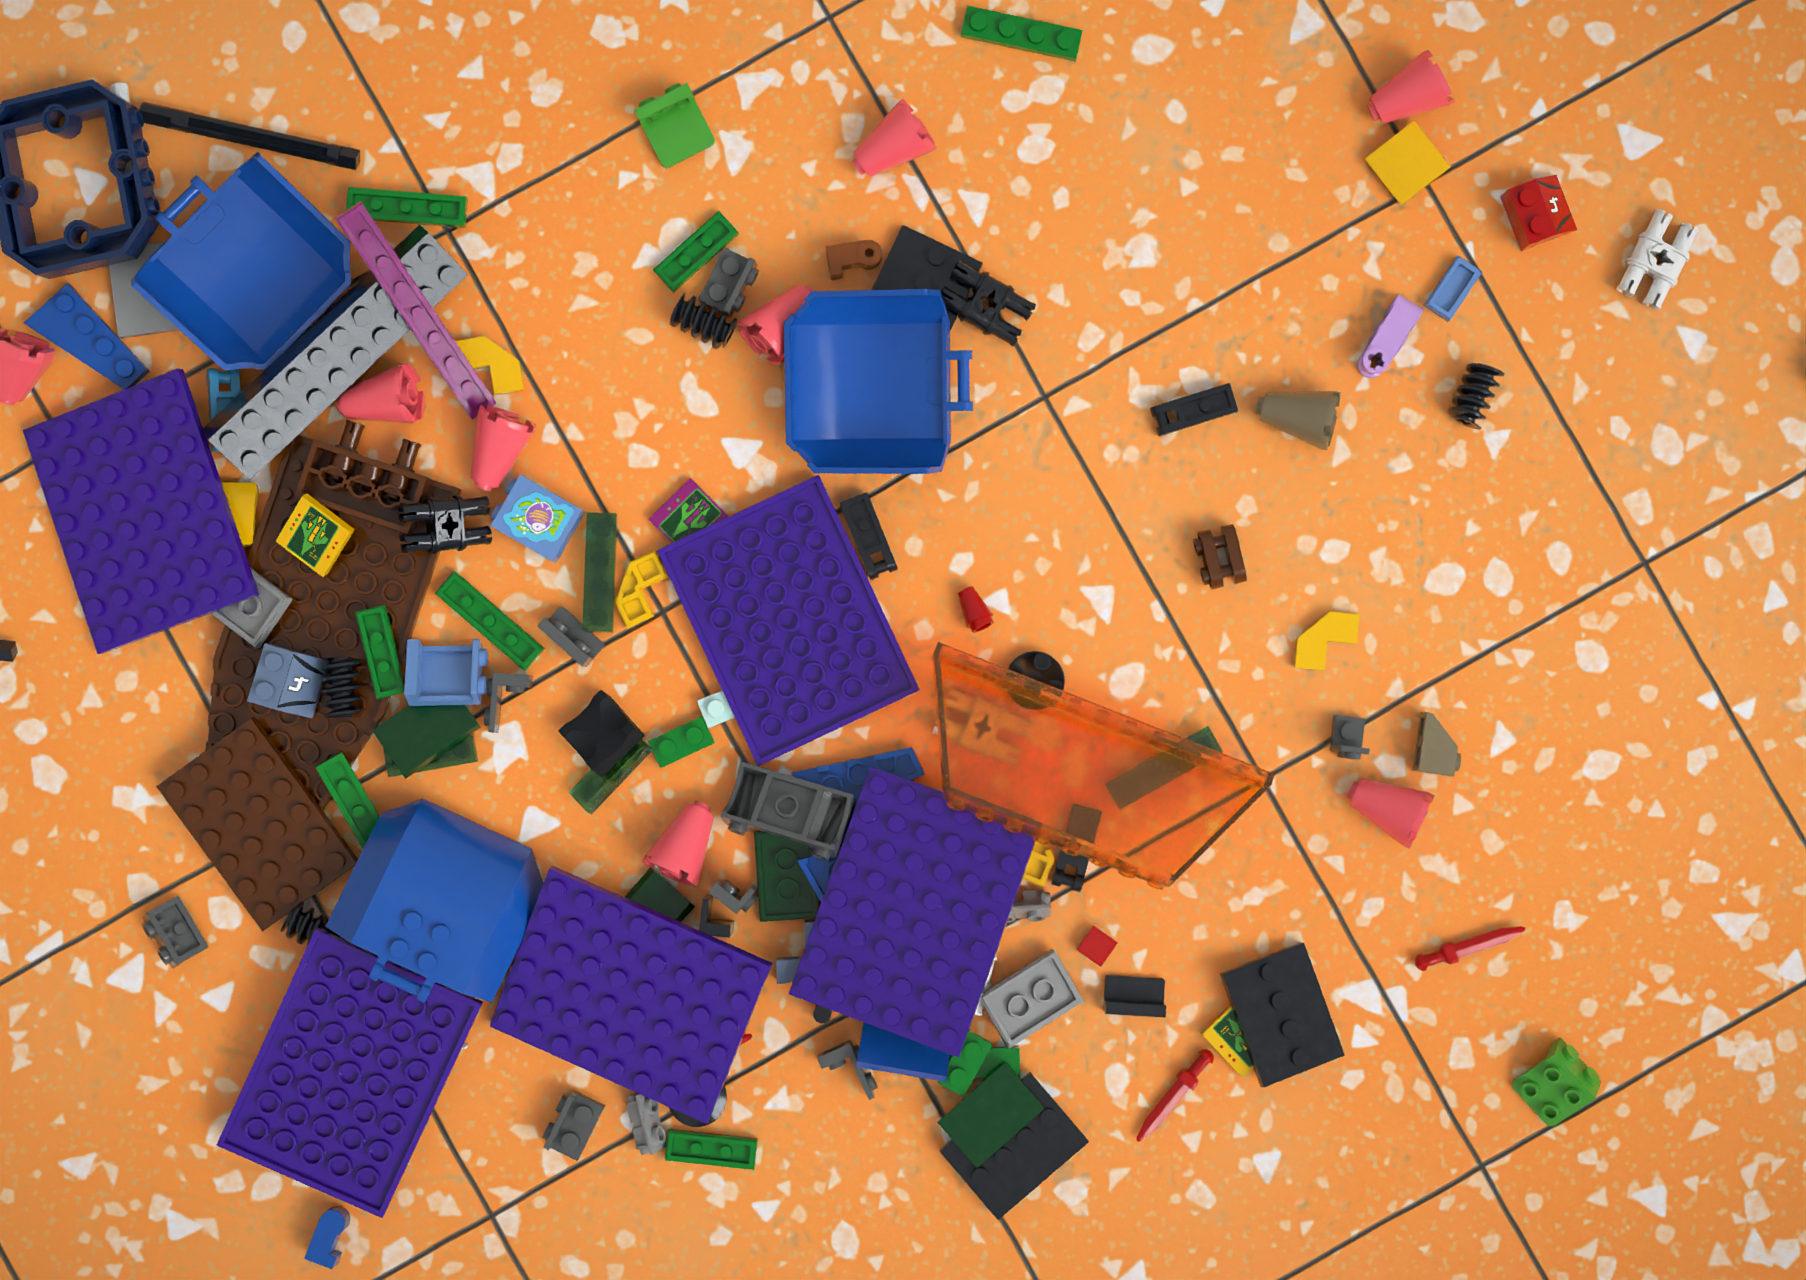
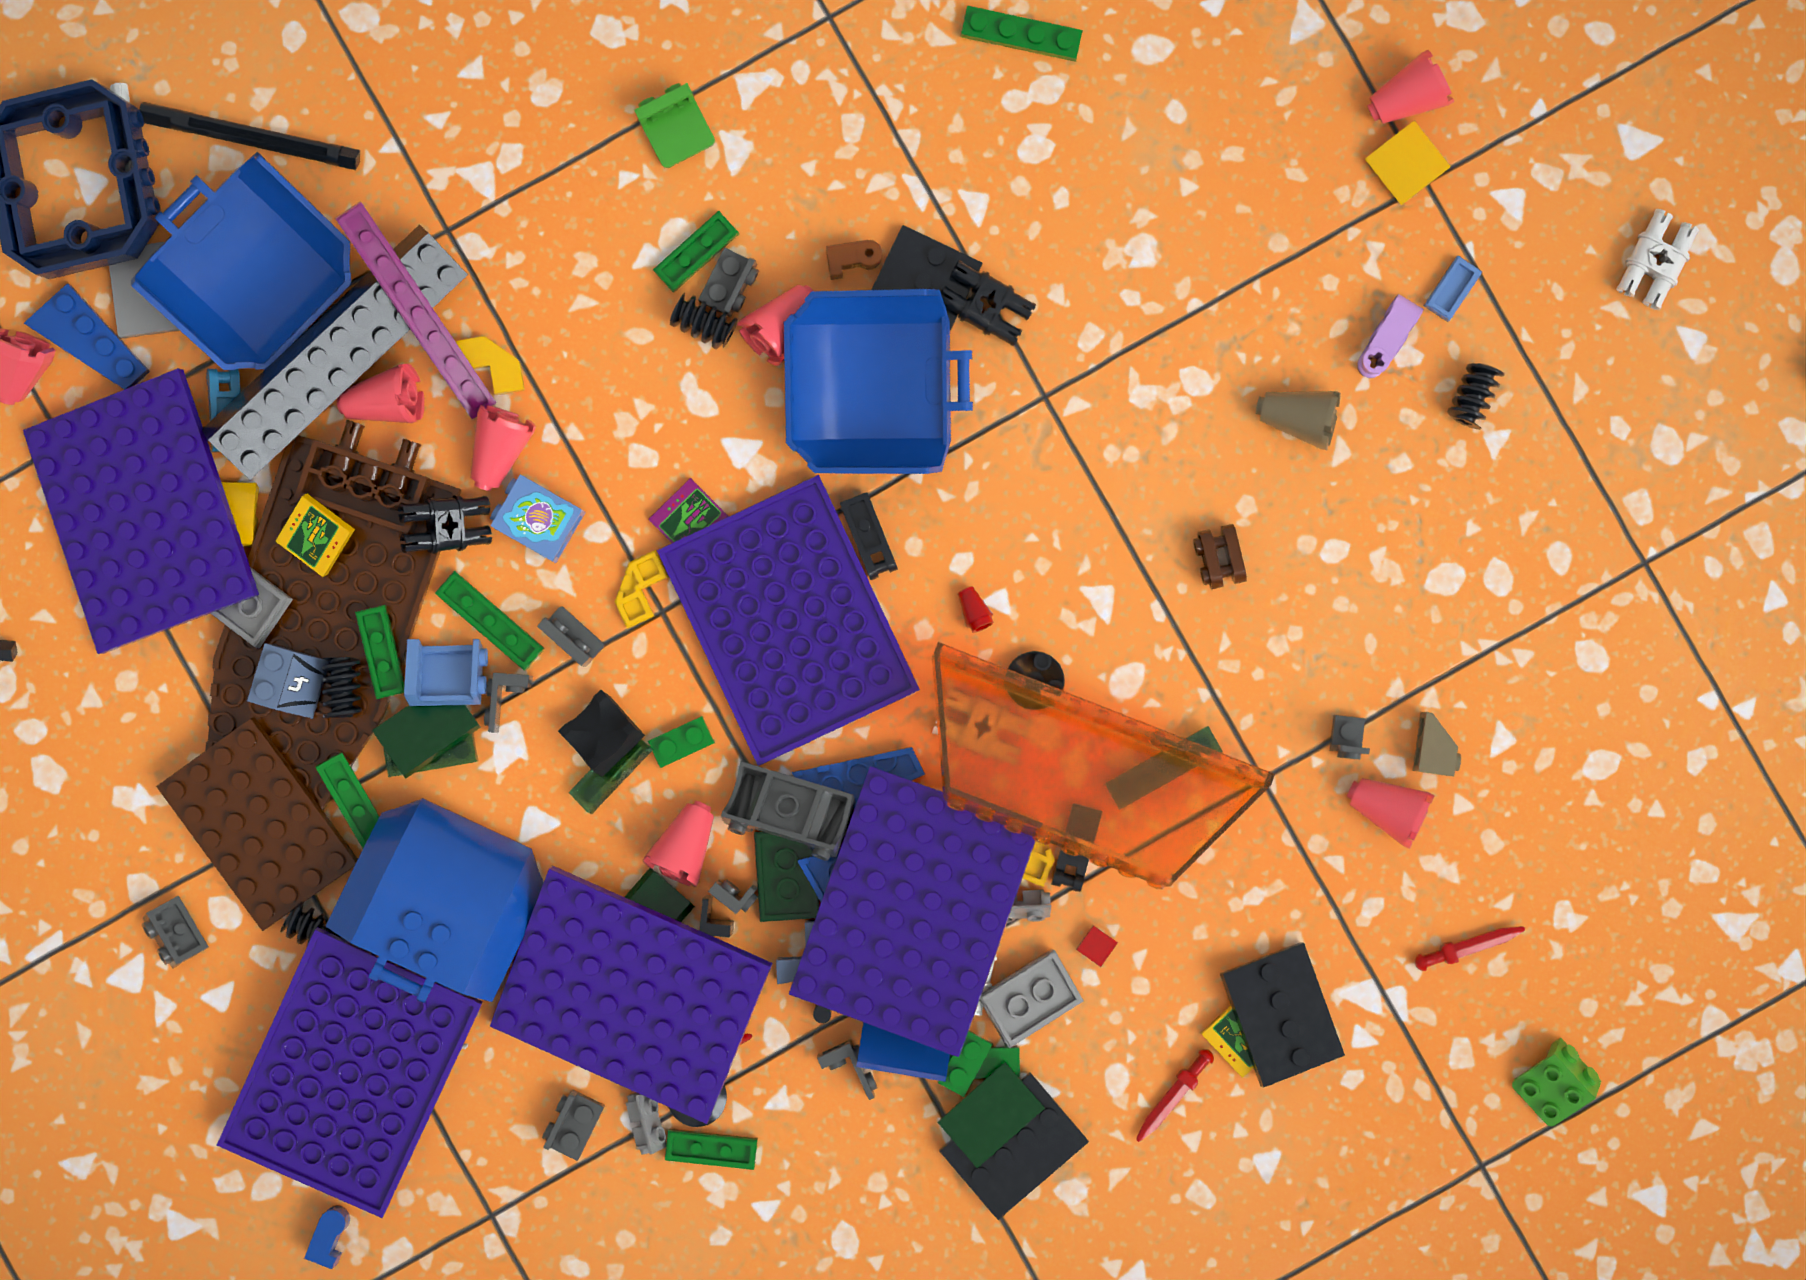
(411, 207): green plate -> none
(600, 572): clear green plate -> none
(715, 709): light aqua plate -> none
(893, 142): coral cone -> none
(1134, 996): black panel -> none
(1195, 409): black plate -> none
(1312, 644): yellow tile -> none
(1538, 211): red slope -> none

